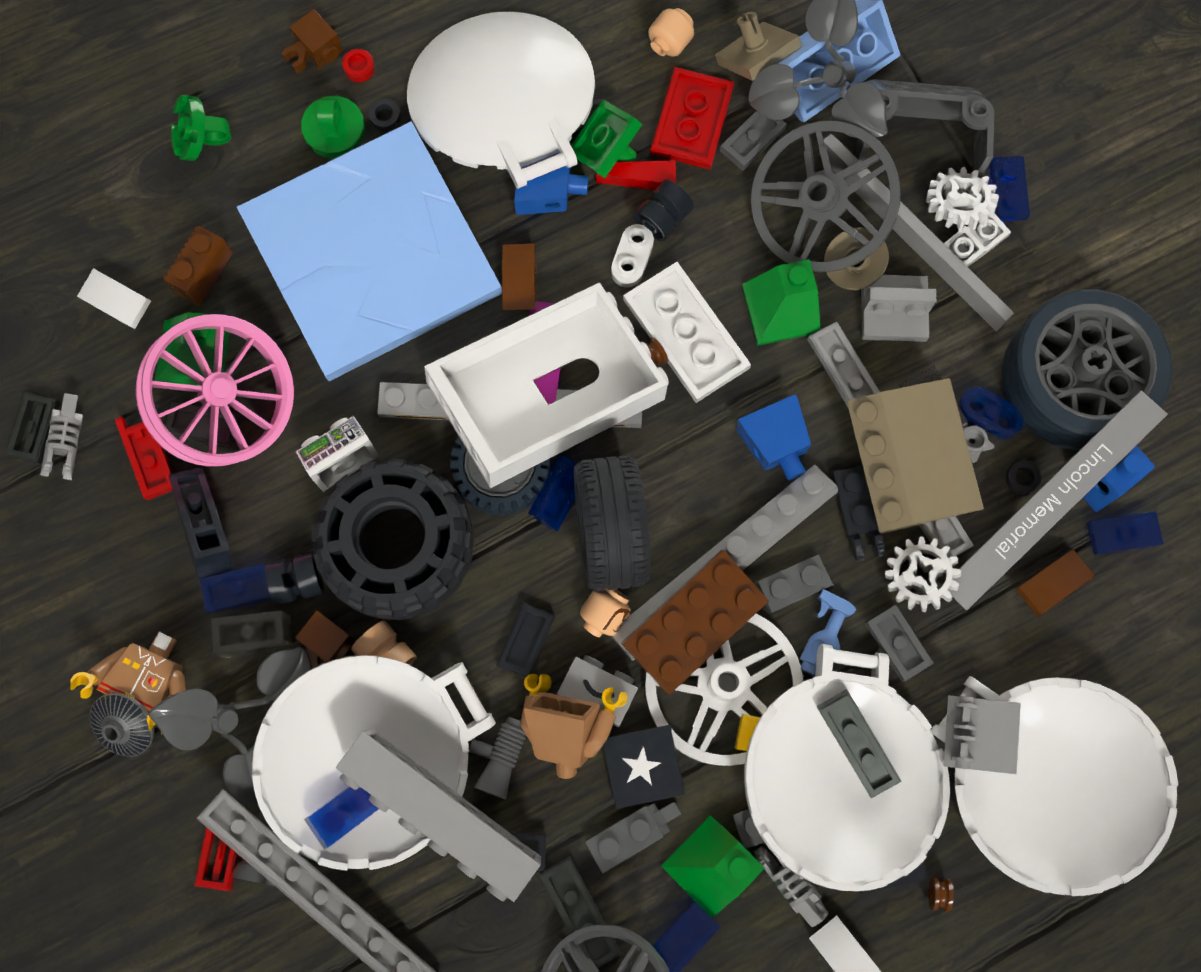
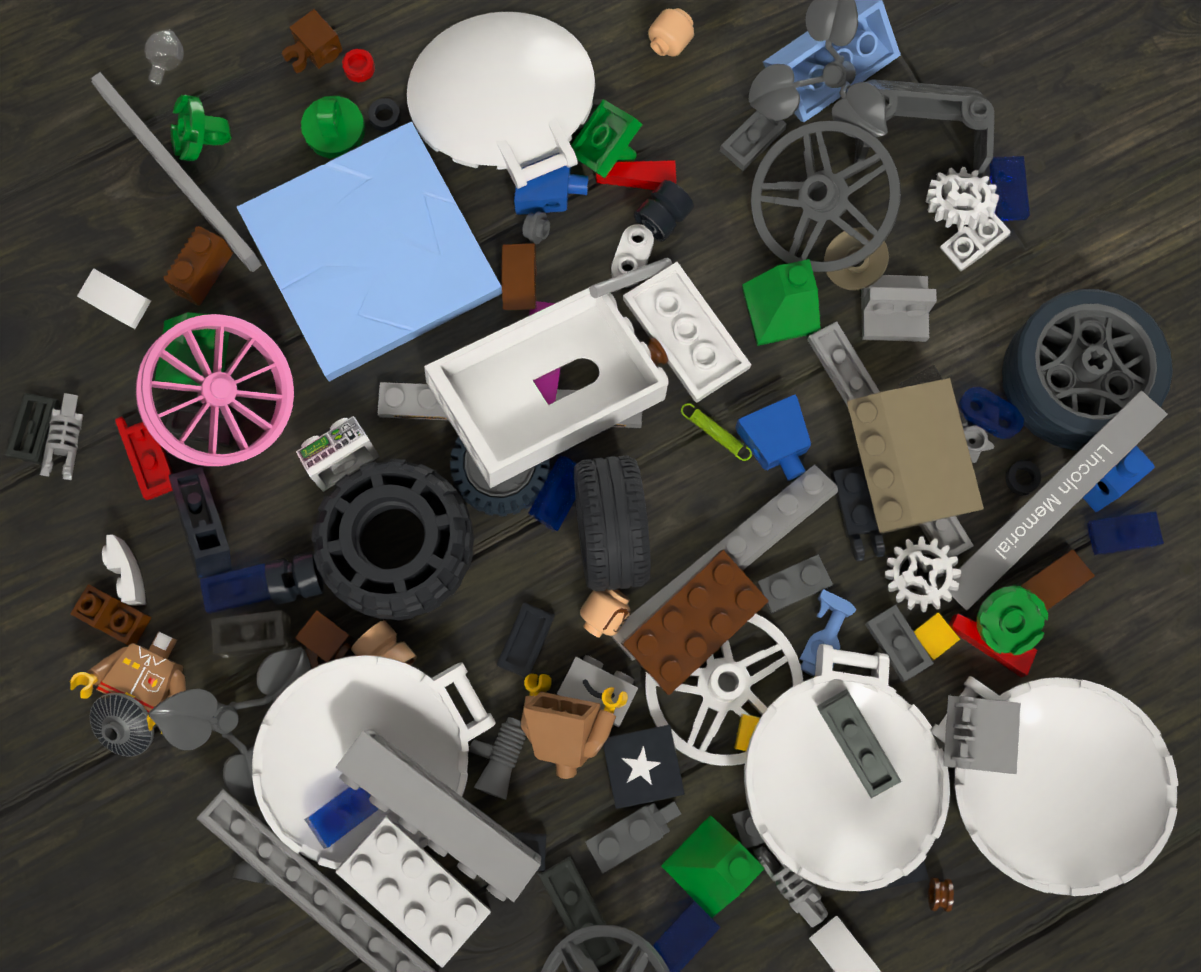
(110, 615): none -> reddish brown slope
(121, 561): none -> white slope
(164, 53): none -> clear piece
(176, 173): none -> light grey tile
(204, 861): red tile -> none
(413, 891): none -> white plate
(536, 227): none -> dark grey plate
(629, 278): none -> light grey bar
(692, 118): red tile -> none
(716, 432): none -> lime piece
(757, 48): dark tan tile -> none
(923, 241): light grey tile -> none
(936, 636): none -> yellow tile
(968, 631): none -> red piece
(1012, 620): none -> green tile

